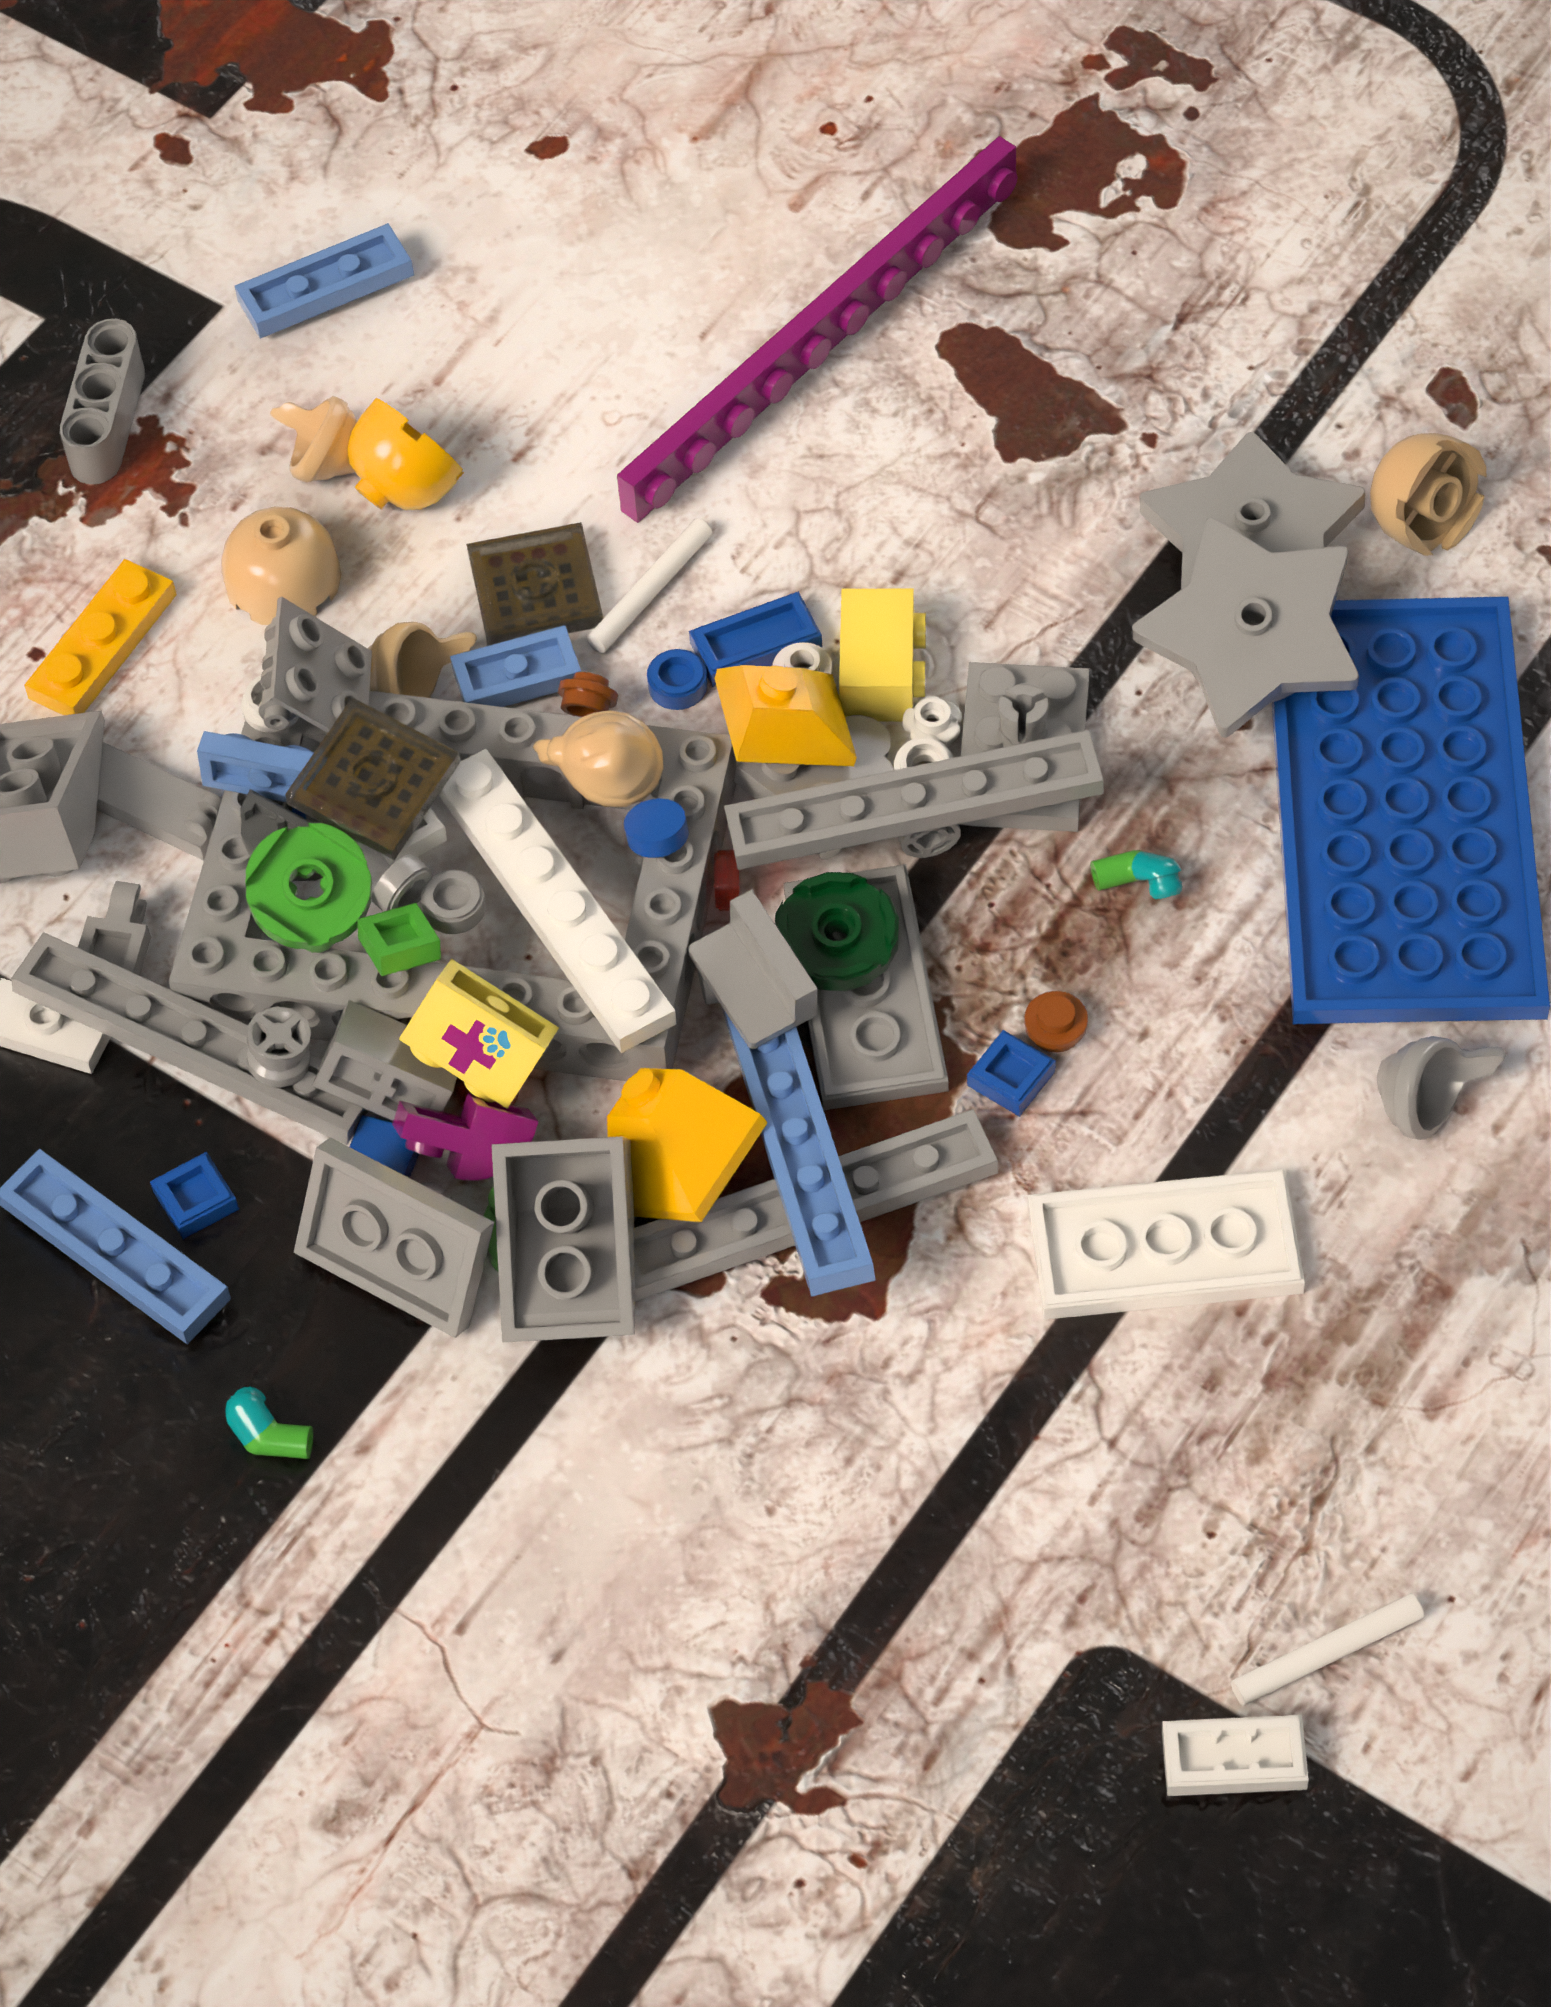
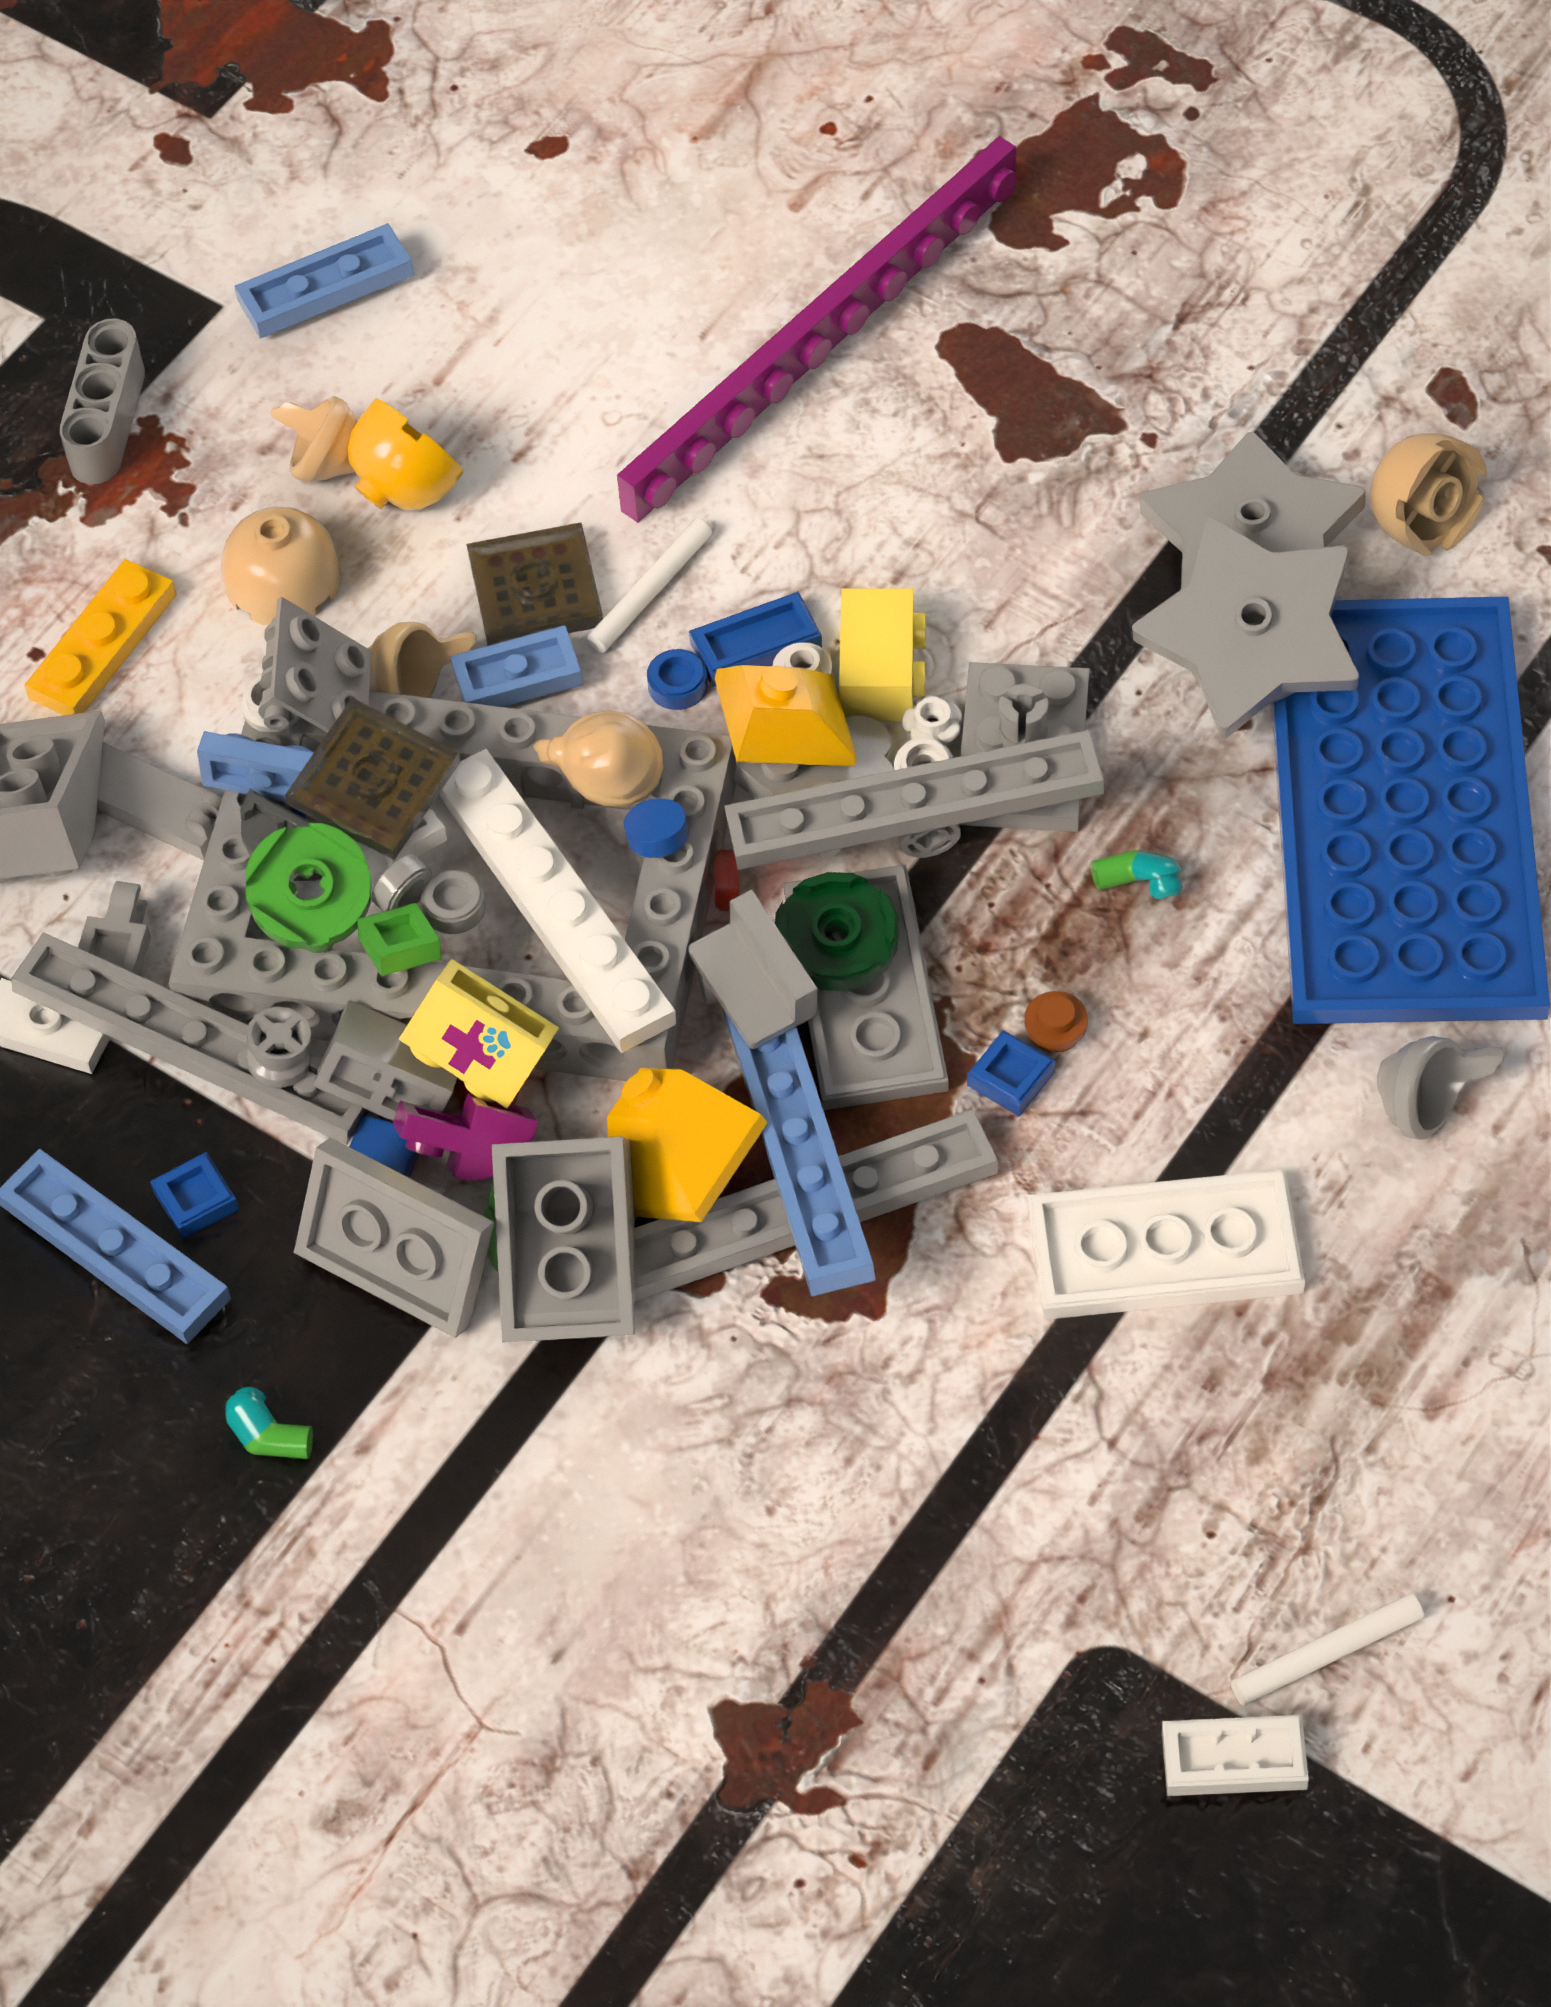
(586, 694): dark orange plate -> none

